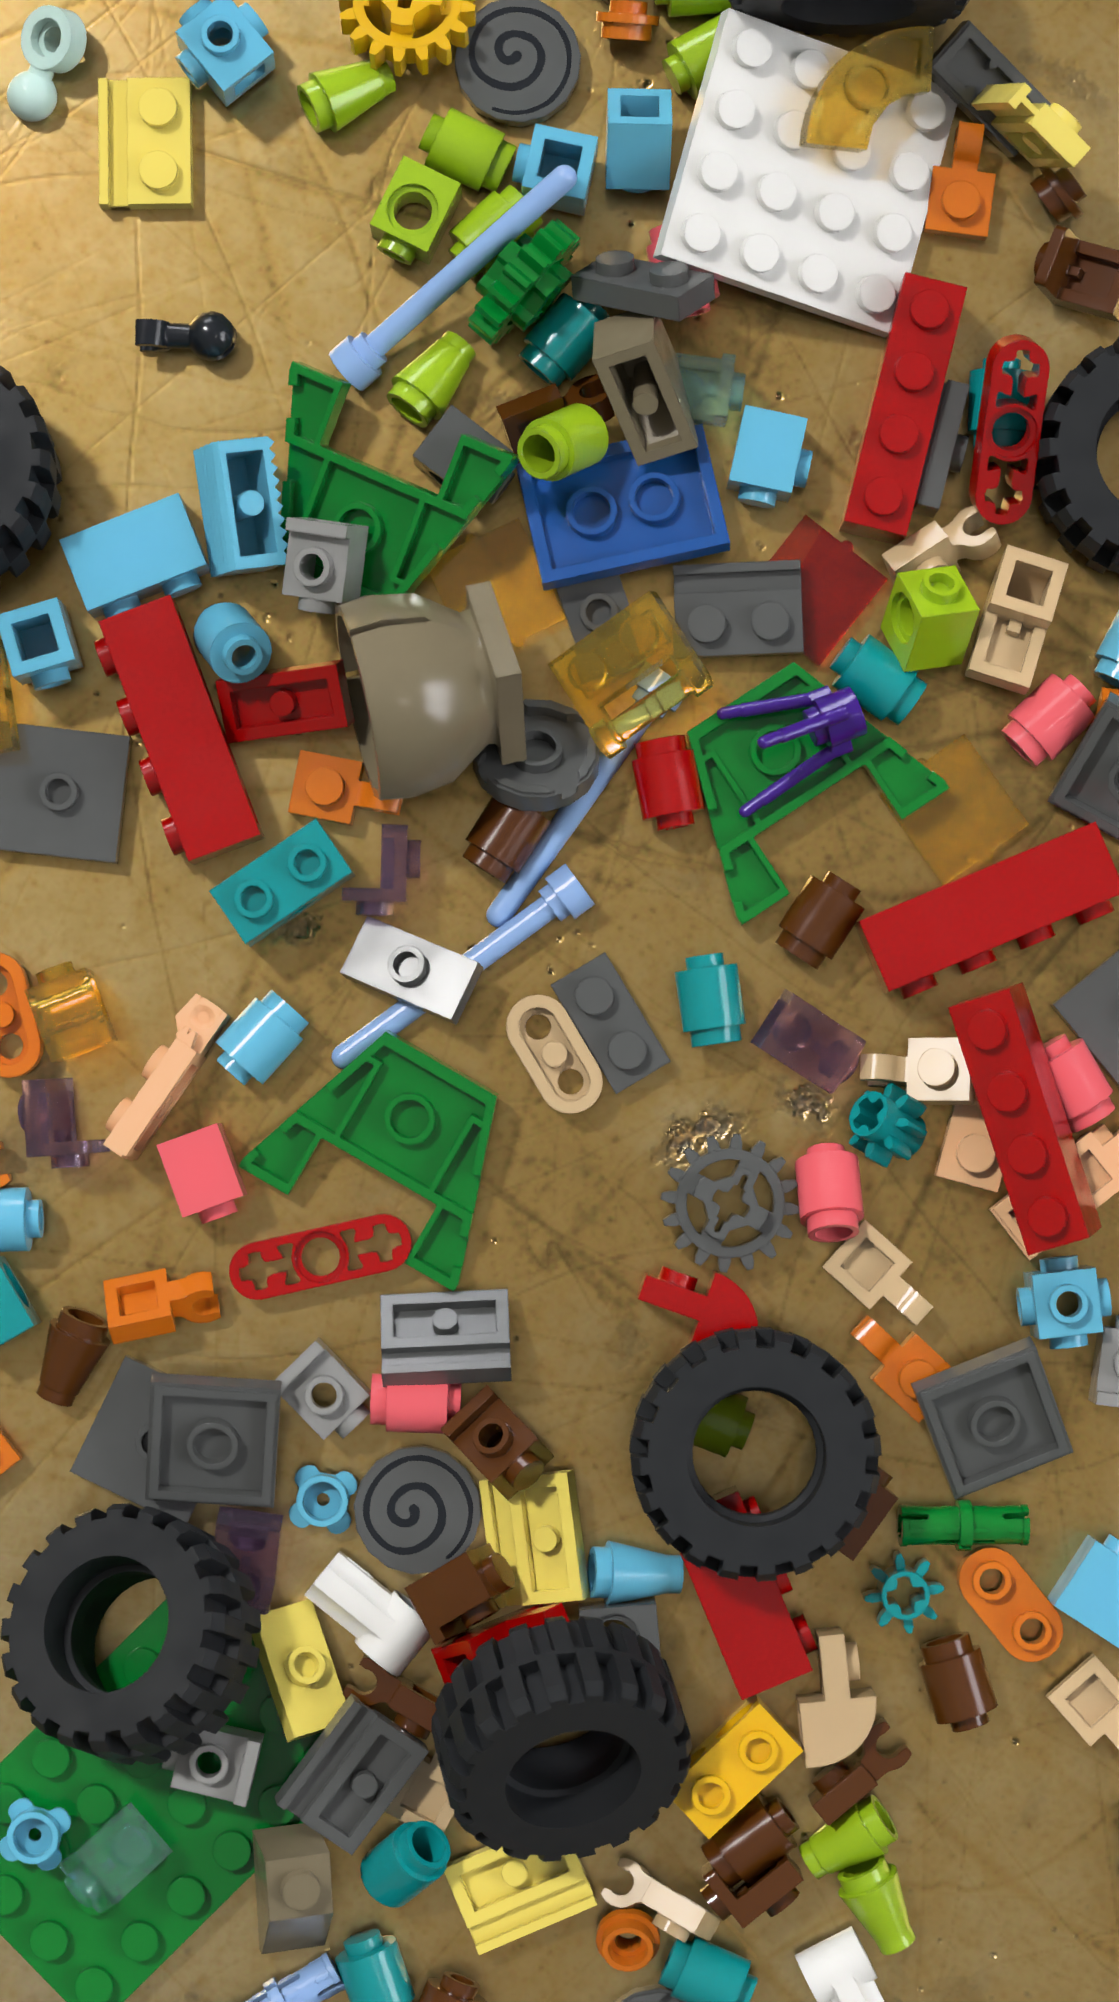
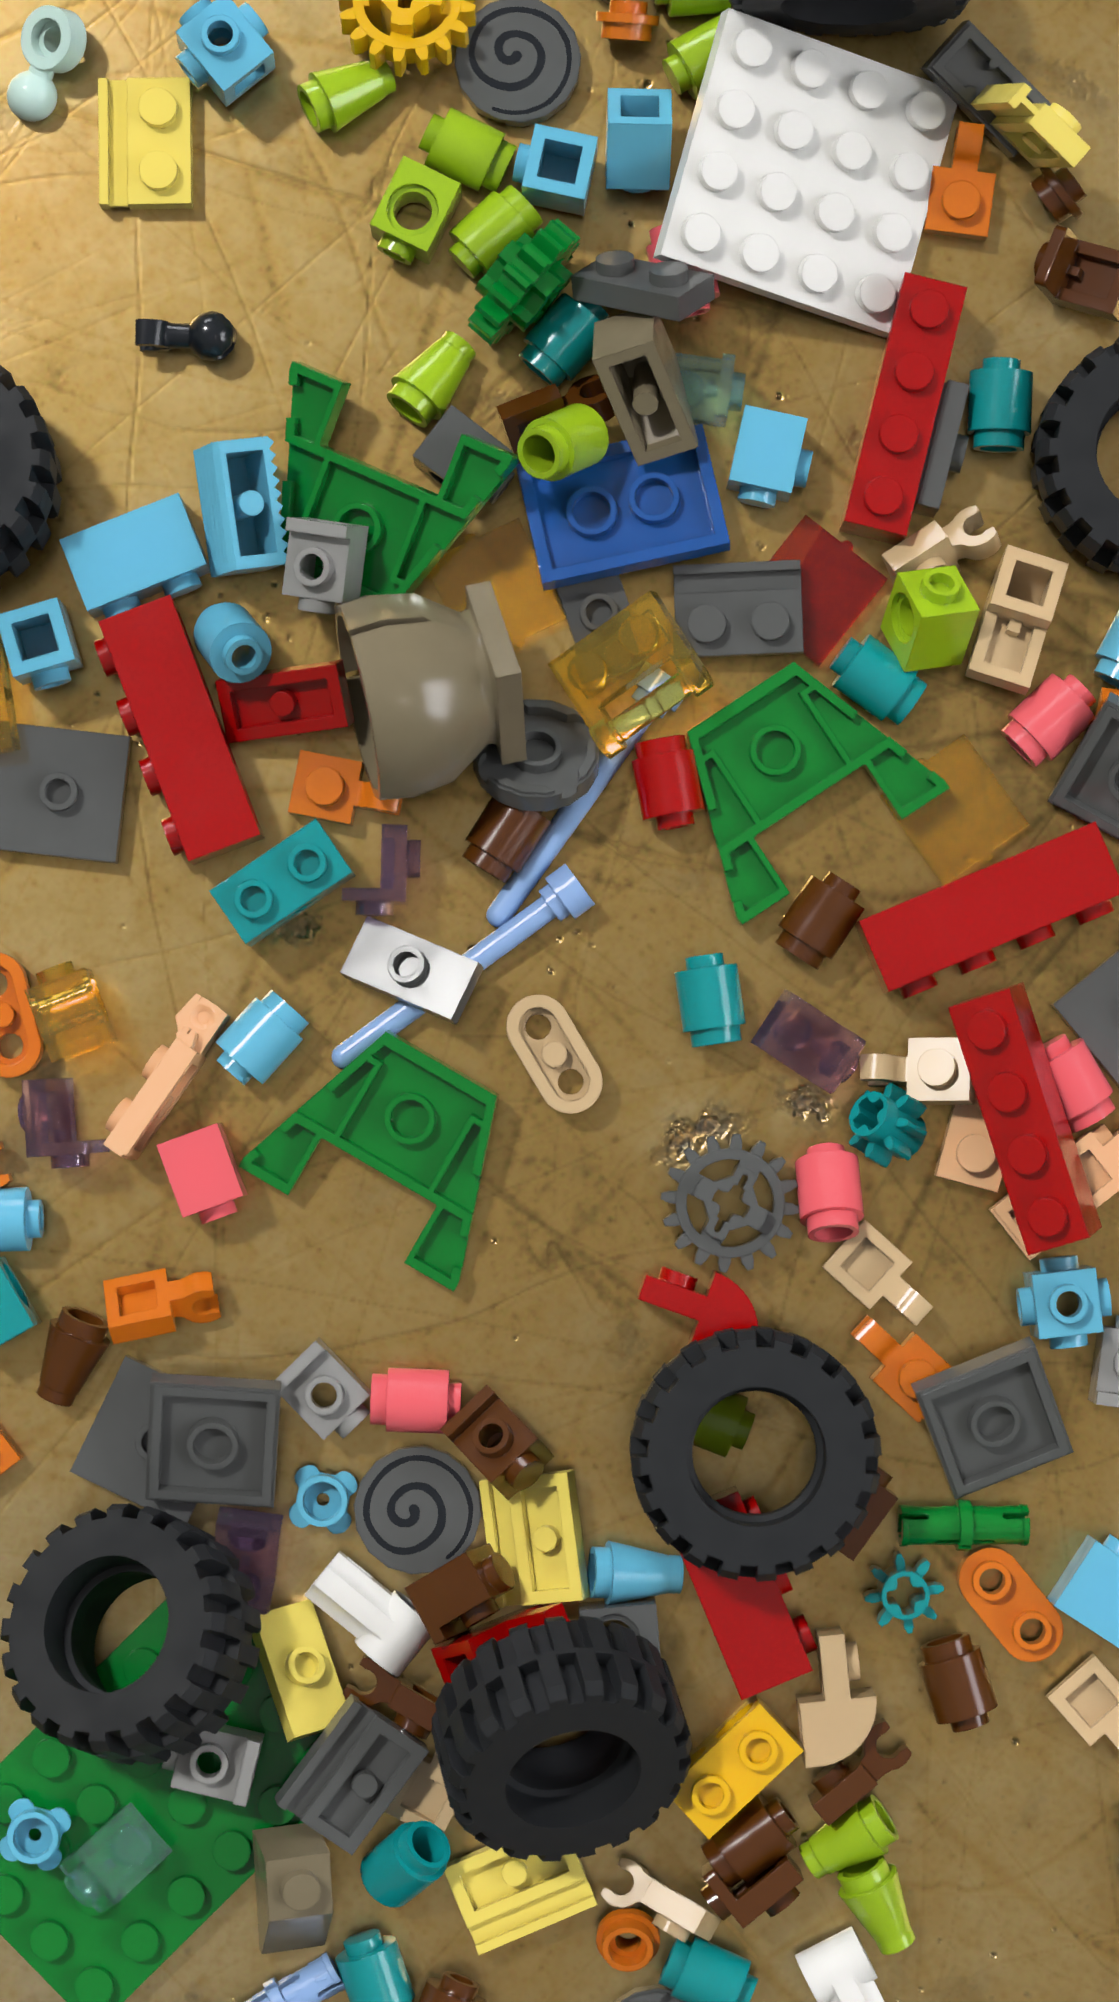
(271, 1251): red beam -> none
(362, 356): light blue piece -> none
(445, 1337): plate -> none
(610, 1023): dark grey plate -> none
(832, 720): dark purple plant -> none
(864, 84): clear yellow tile -> none
(1032, 384): red beam -> none

